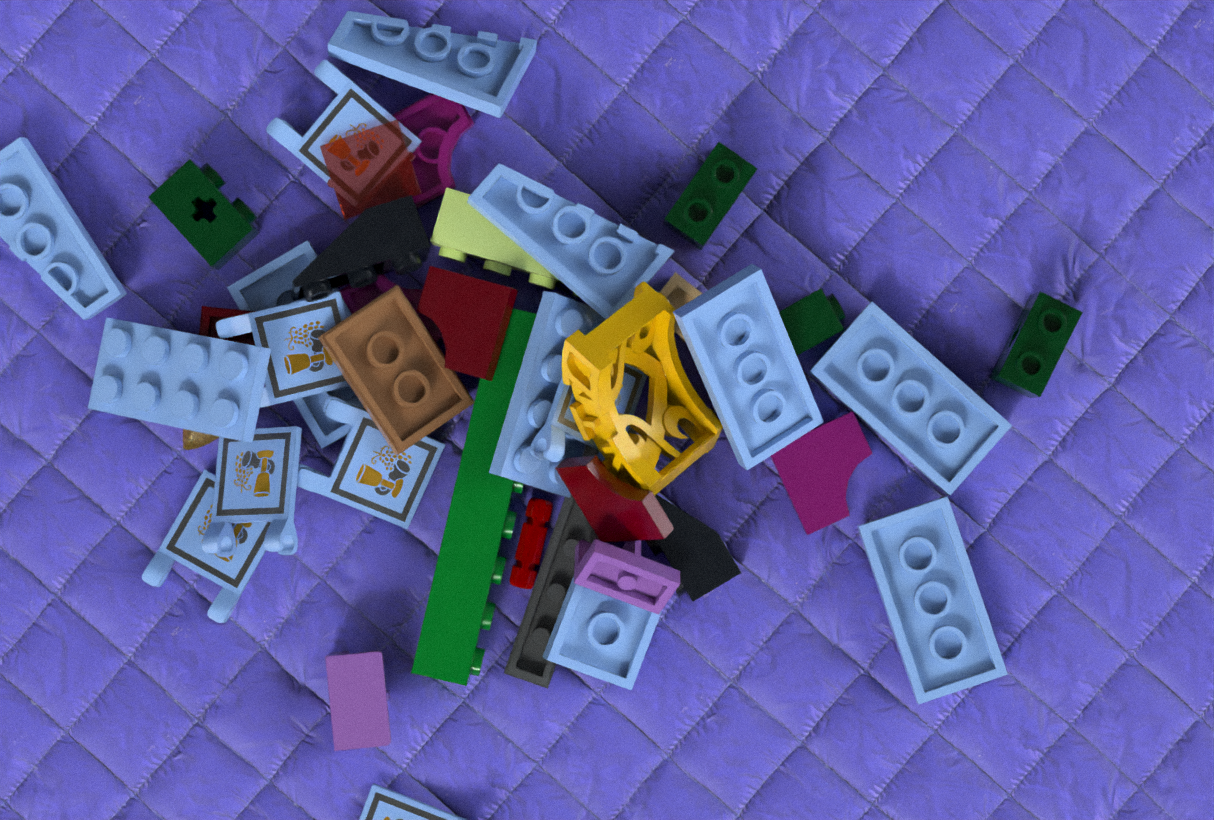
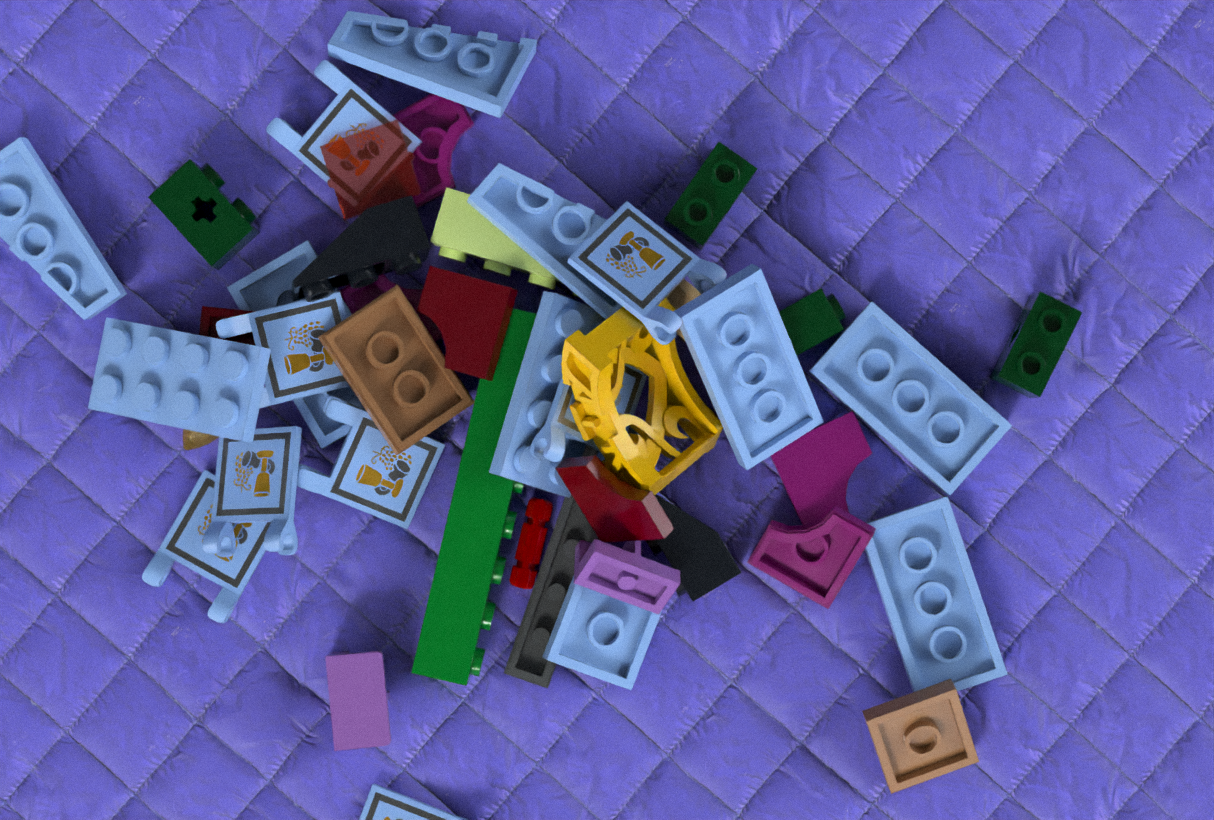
(641, 266): none -> light blue flag
(813, 556): none -> magenta tile
(920, 736): none -> medium nougat plate

